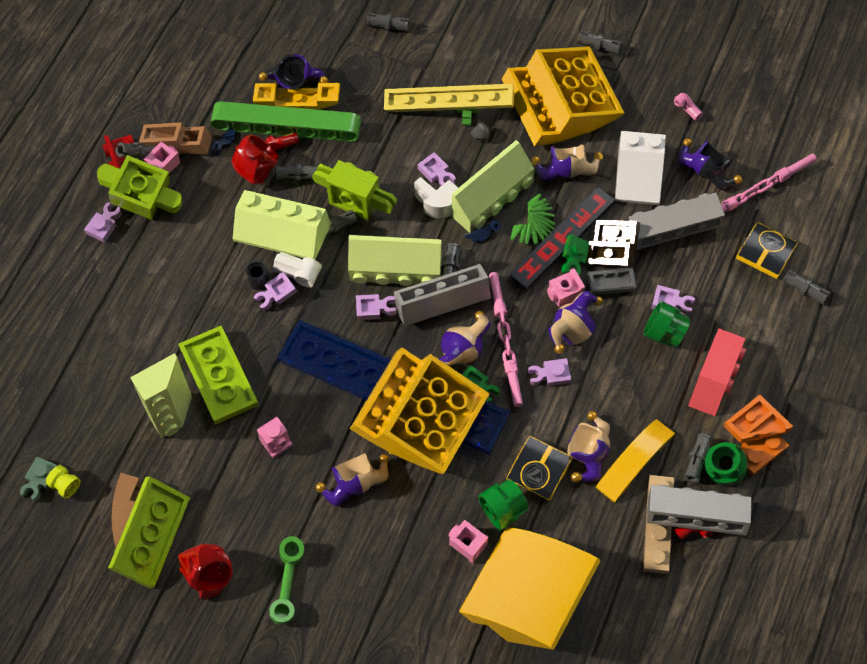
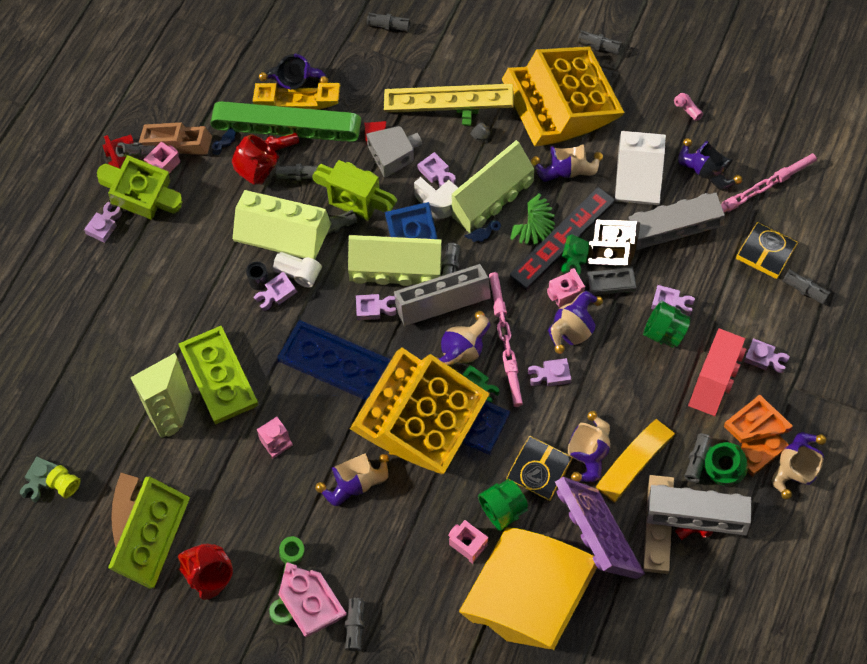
(309, 599): none -> bright pink tile
(354, 624): none -> dark grey pin
(373, 127): none -> red tile
(392, 149): none -> light grey torso
(411, 222): none -> blue plate
(598, 528): none -> medium lavender plate
(762, 355): none -> lavender plate
(799, 462): none -> tan piece

